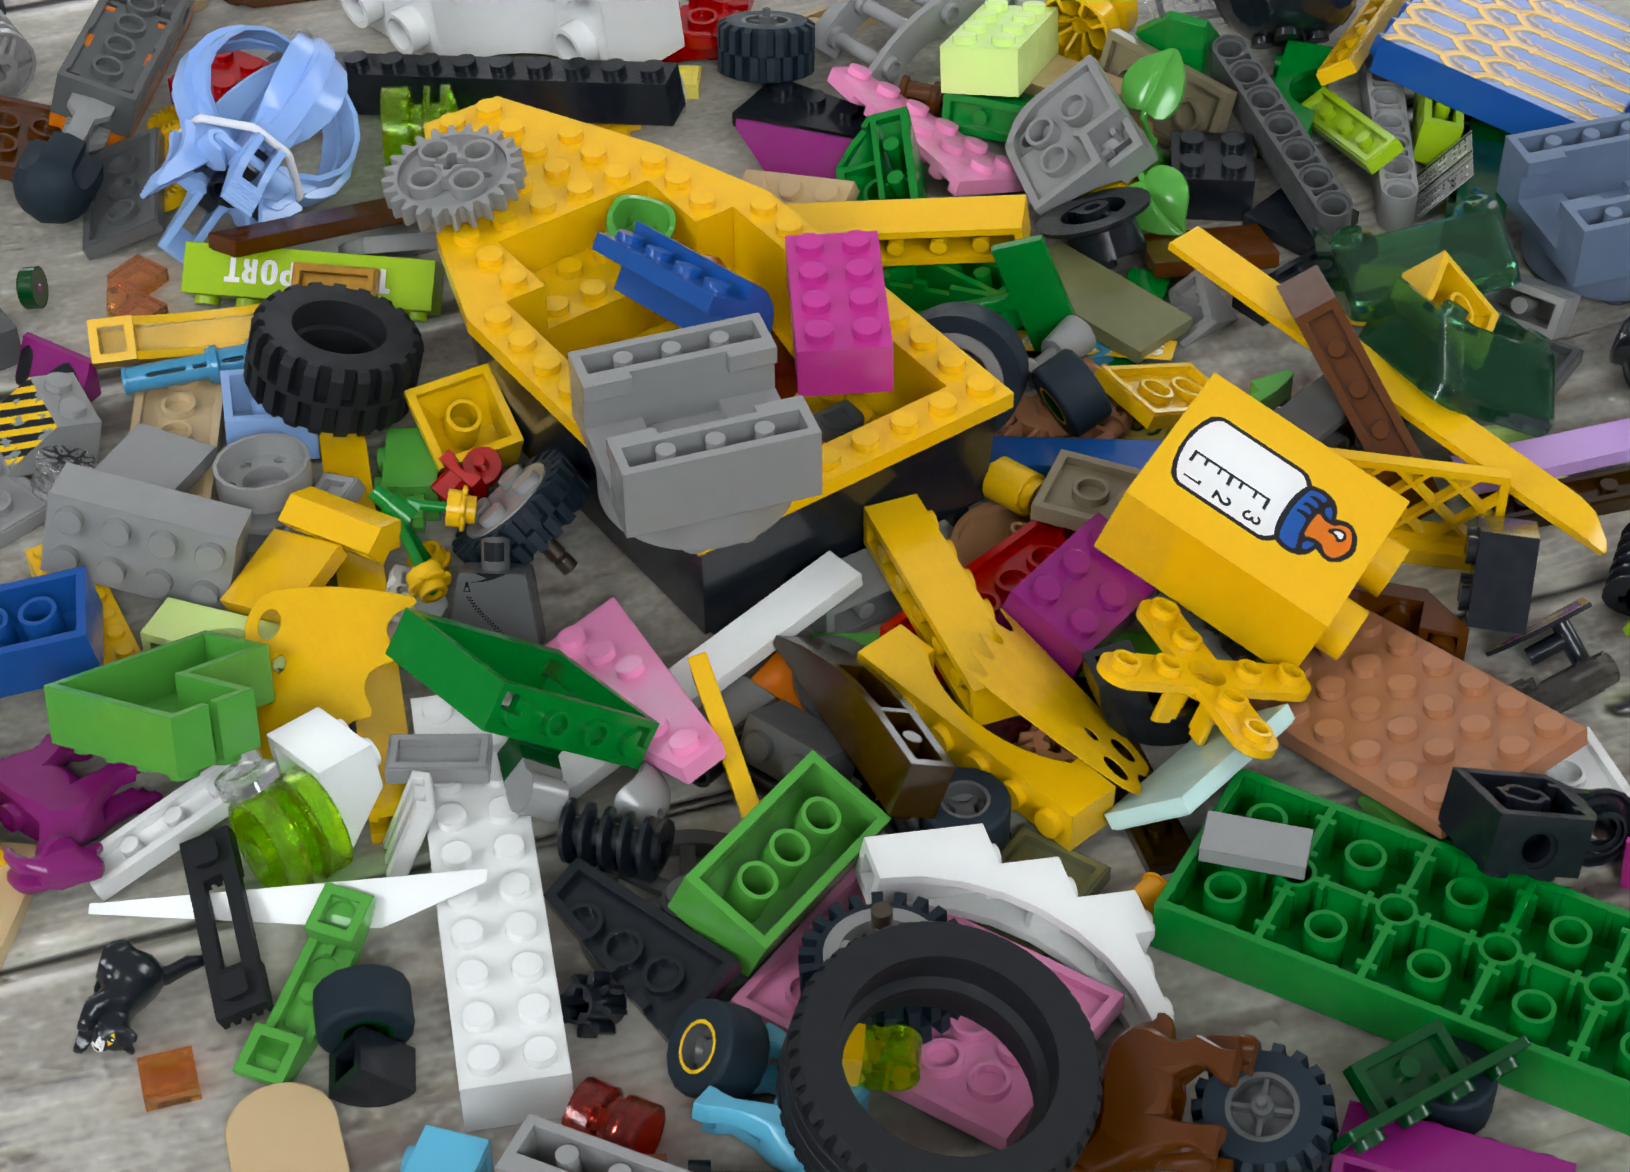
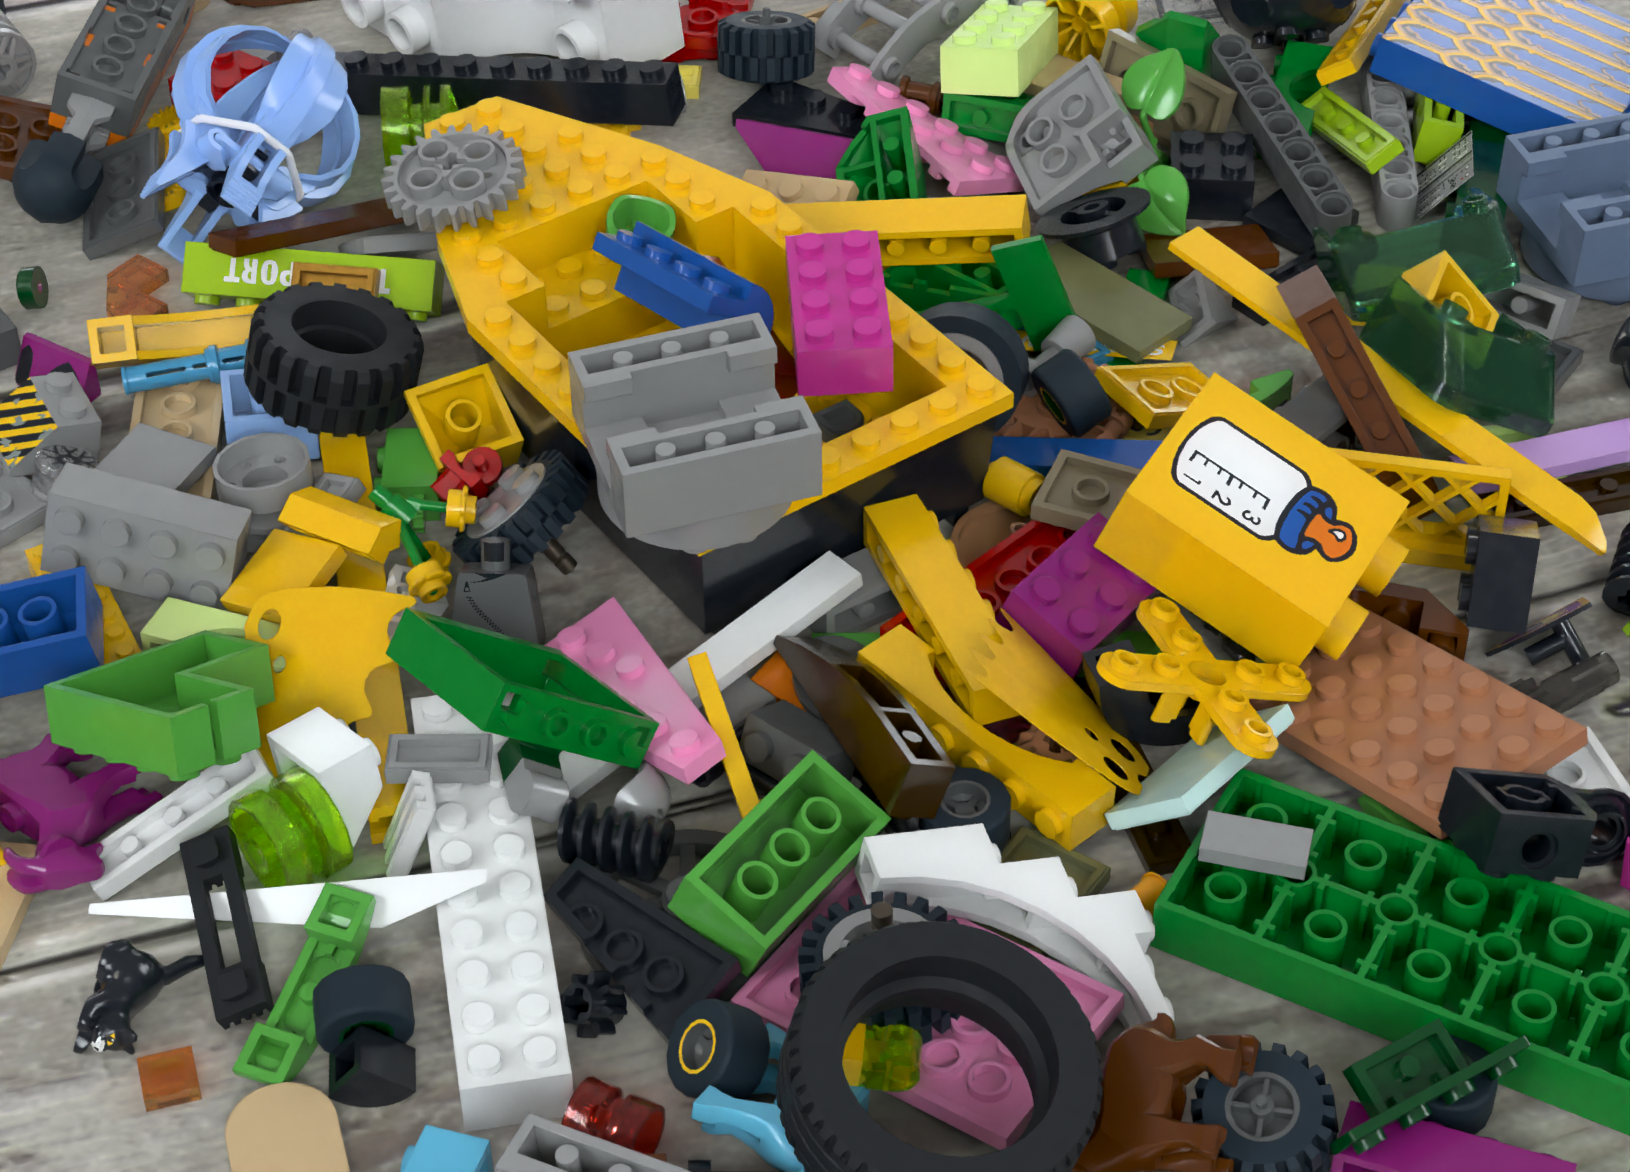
(245, 779): clear tile -> none

